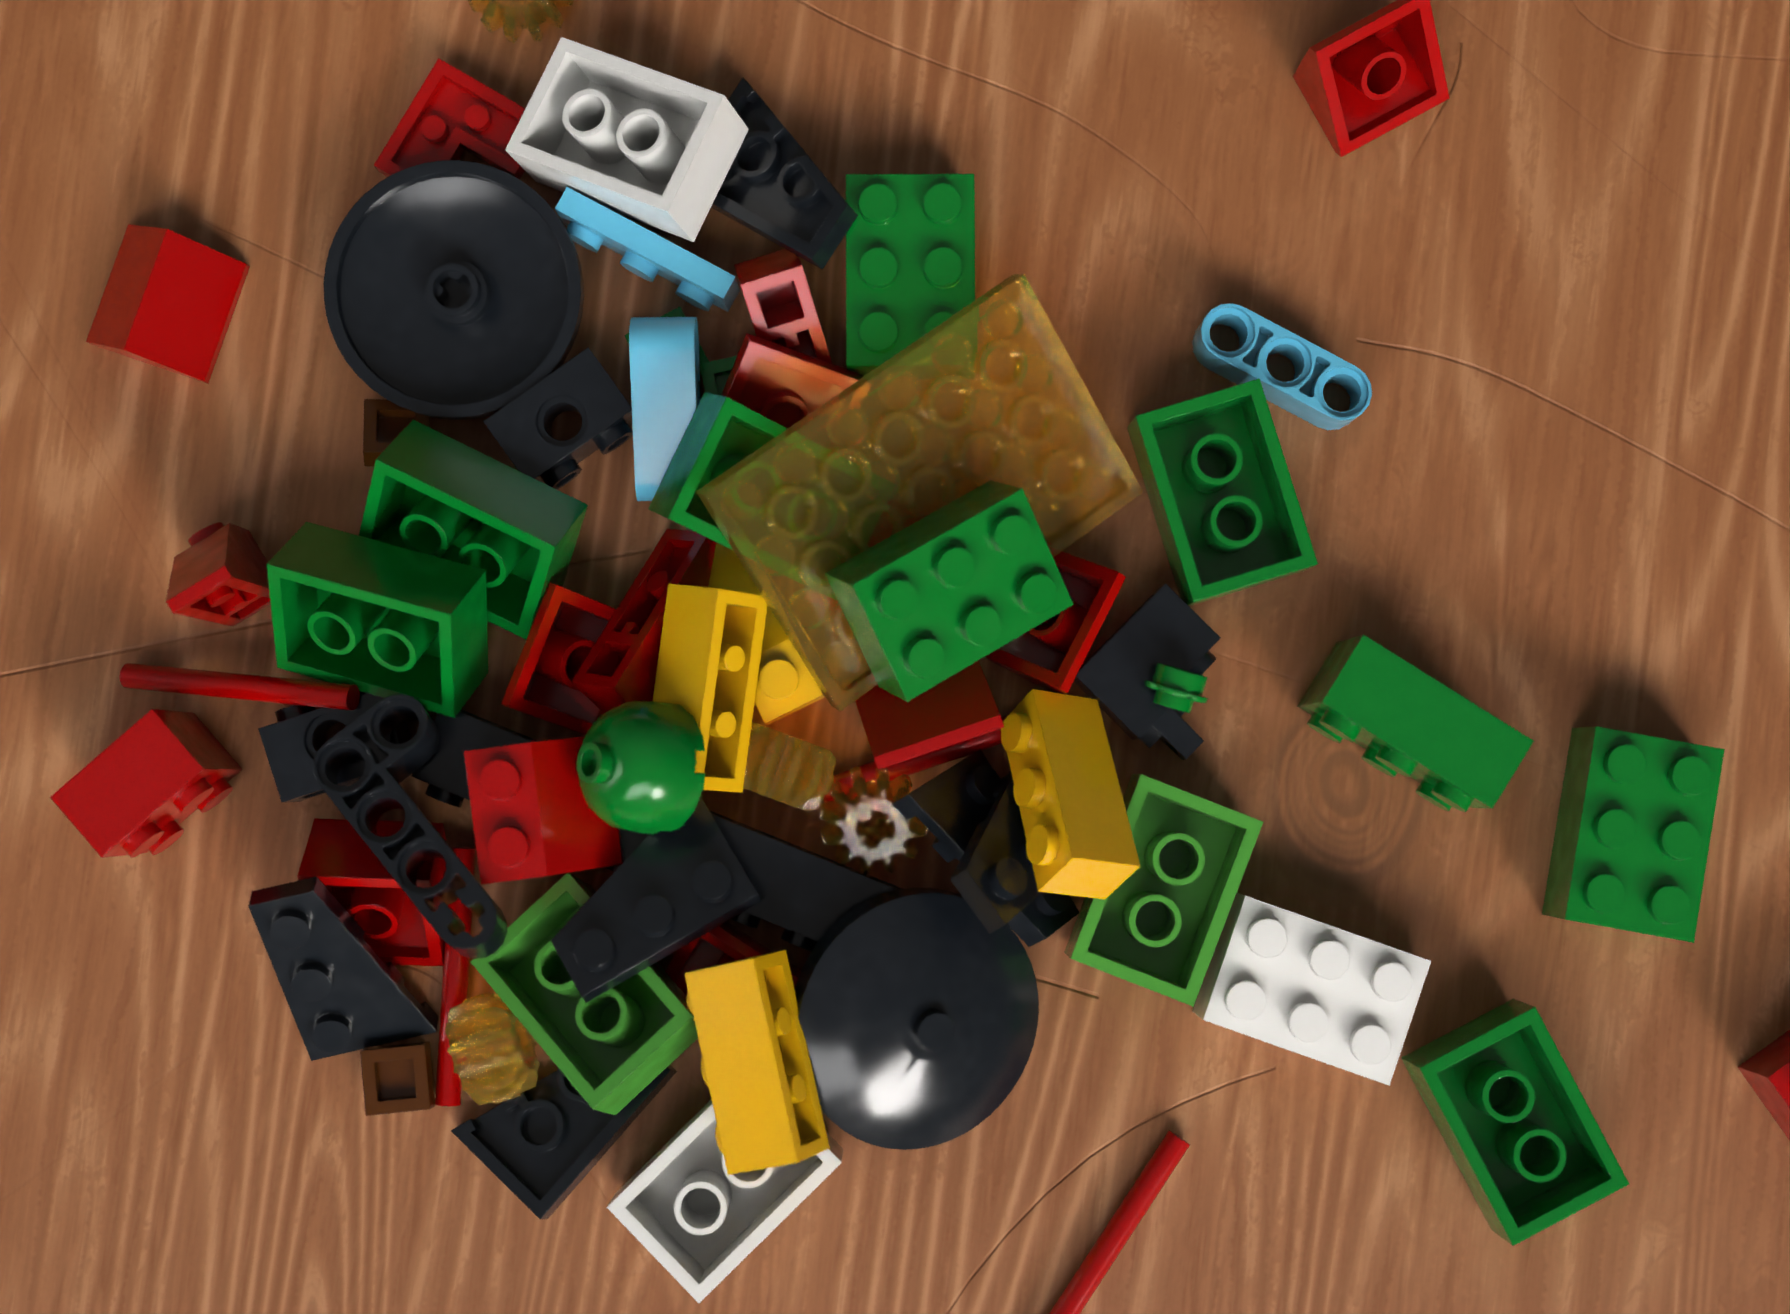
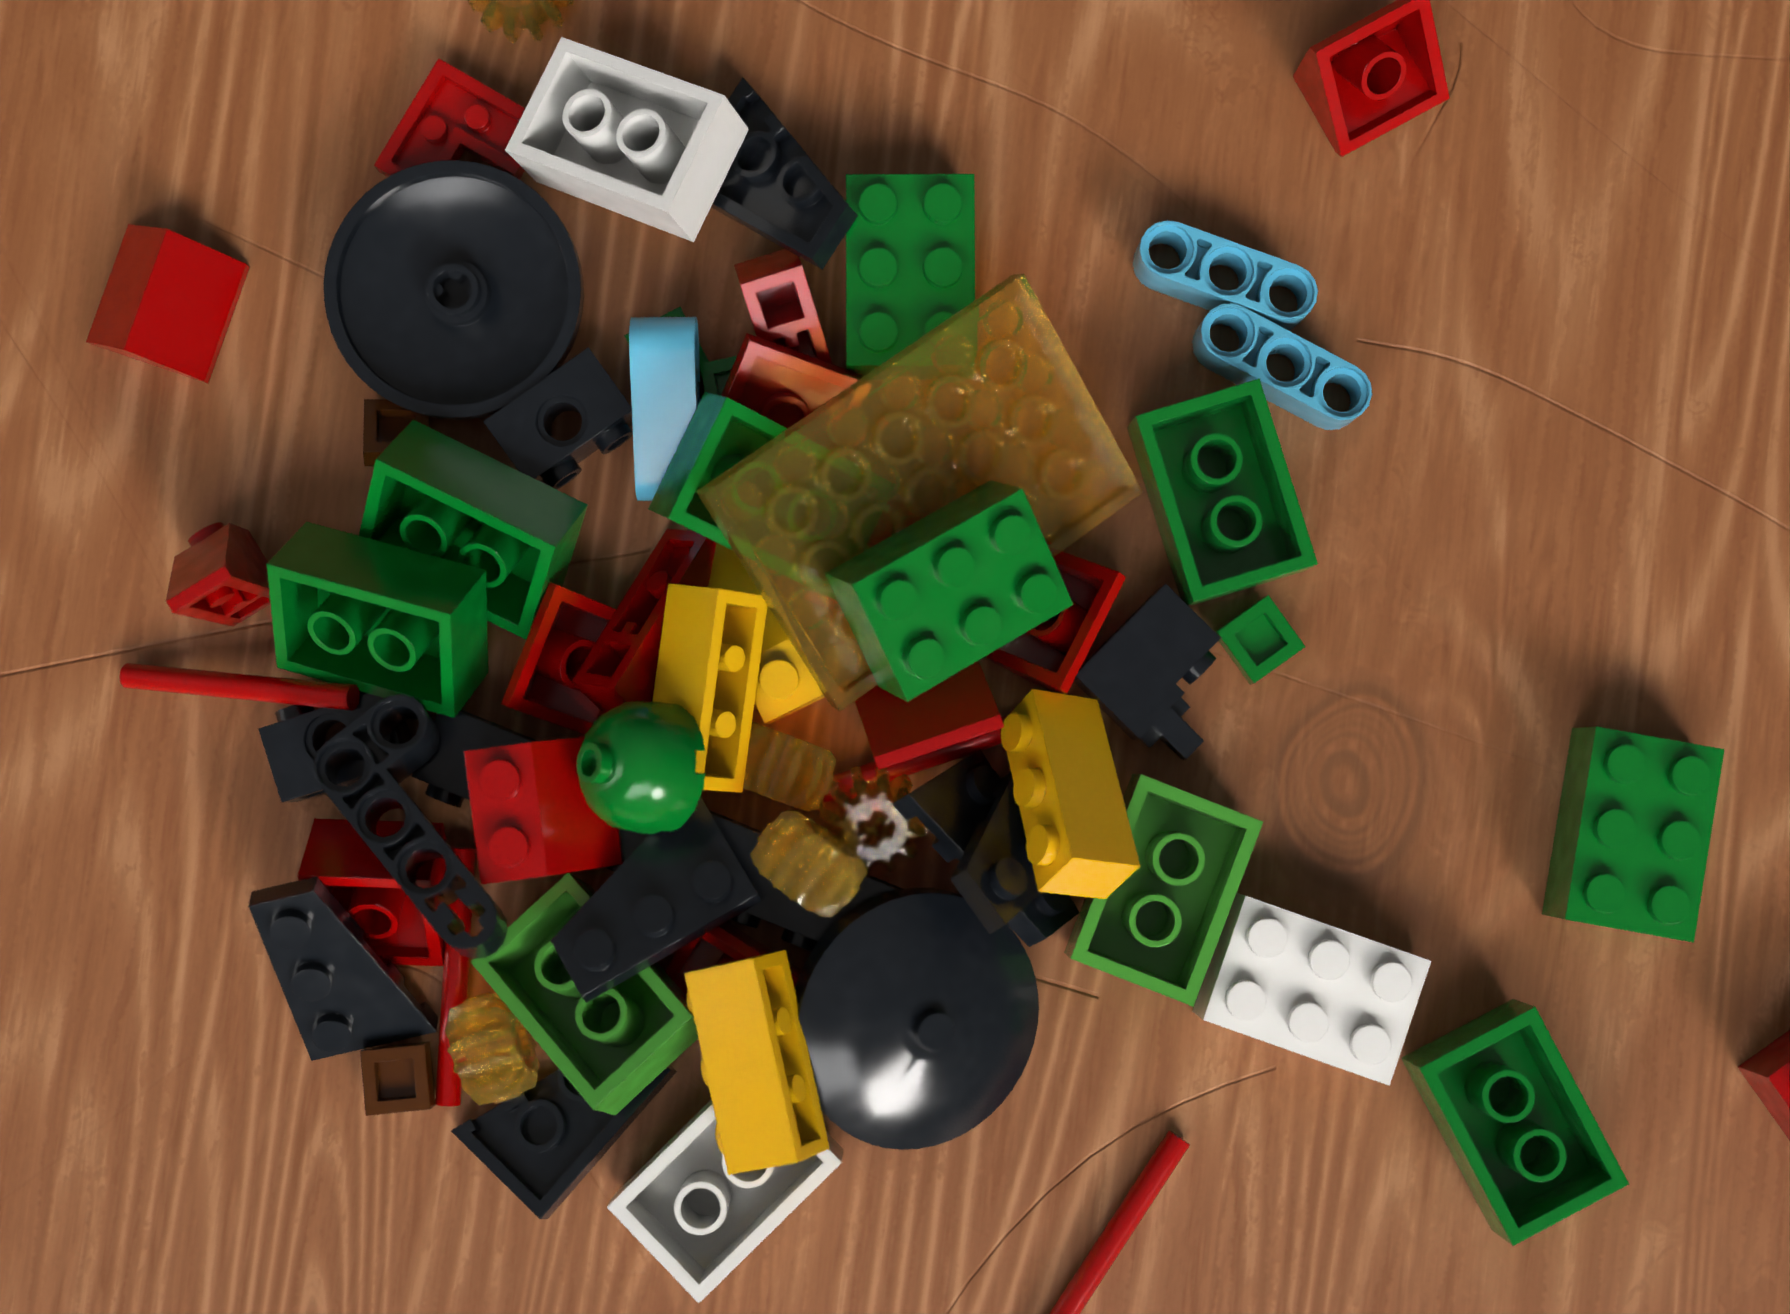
(148, 784): red brick -> none
(646, 252): medium azure plate -> none
(808, 863): none -> clear yellow gear
(1177, 687): green plate -> none
(1202, 250): none -> medium azure beam
(1259, 640): none -> green plate
(1413, 726): green brick -> none

